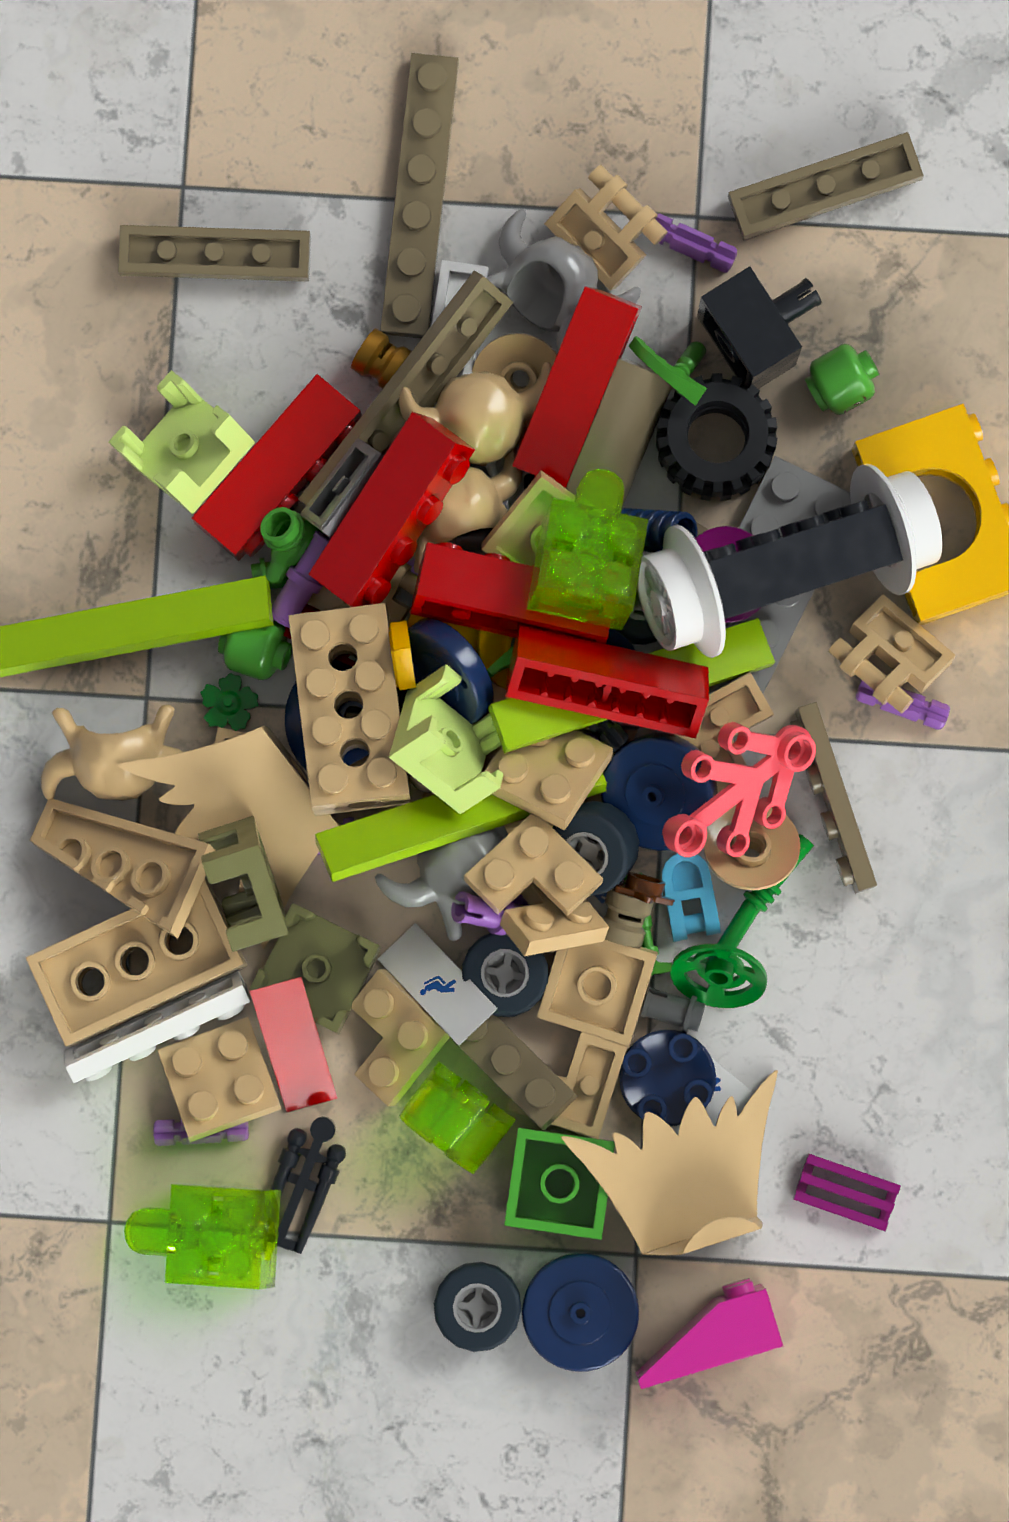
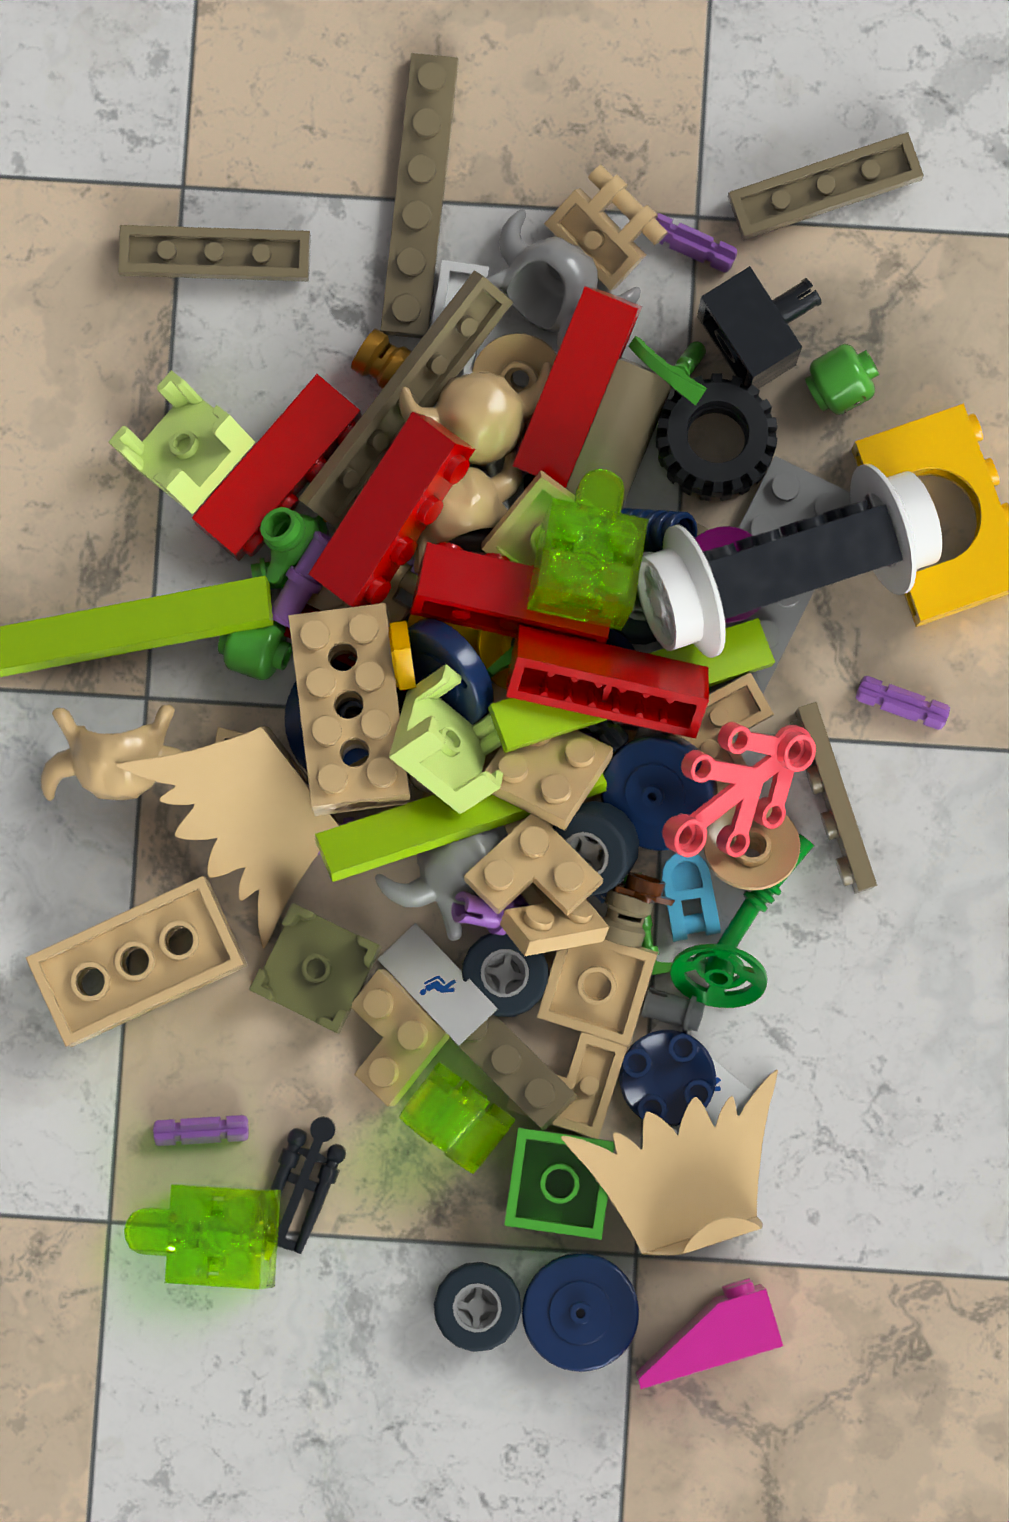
(132, 862): tan wing -> none
(141, 1035): white plate -> none
(219, 1079): tan plate -> none
(229, 703): green plant -> none
(259, 910): olive panel -> none
(293, 1044): sticker -> none
(342, 487): flat silver tile -> none
(885, 1205): magenta tile -> none
(899, 643): tan plate -> none

